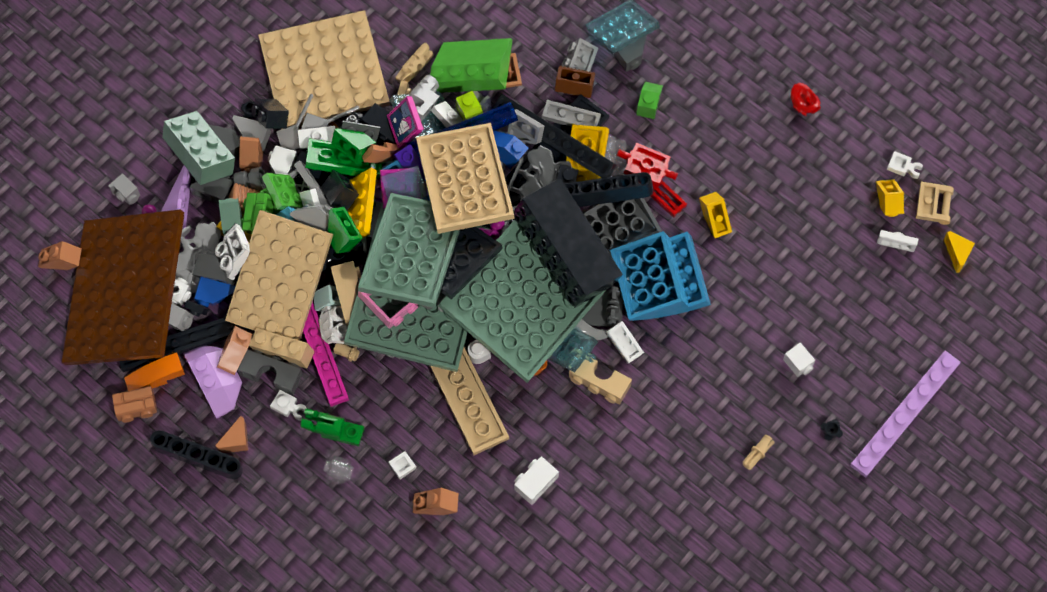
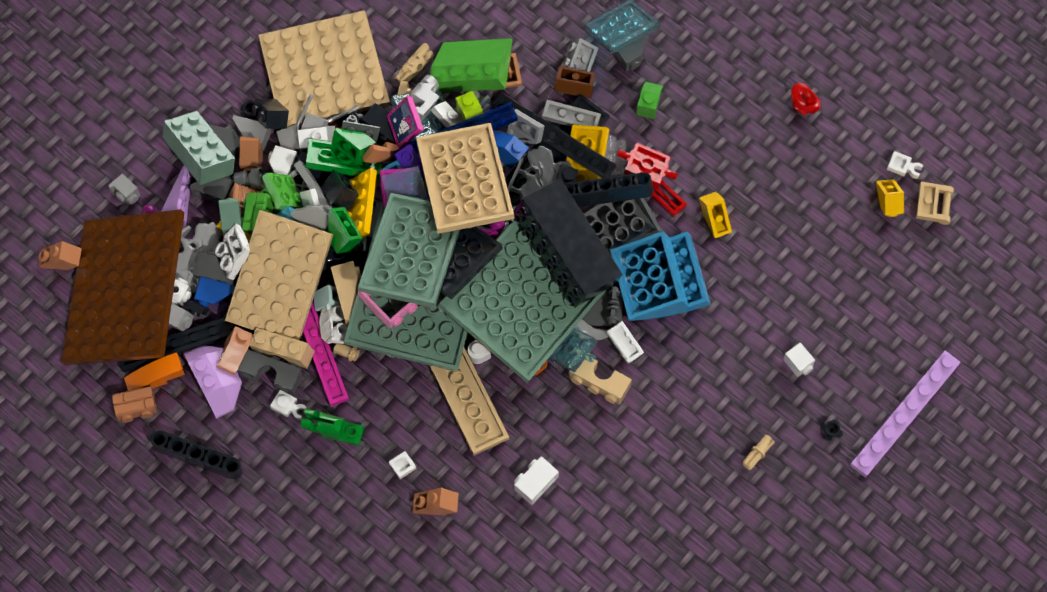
(235, 438): nougat slope -> none
(338, 469): clear head -> none
(897, 240): white plate -> none
(958, 249): yellow slope -> none

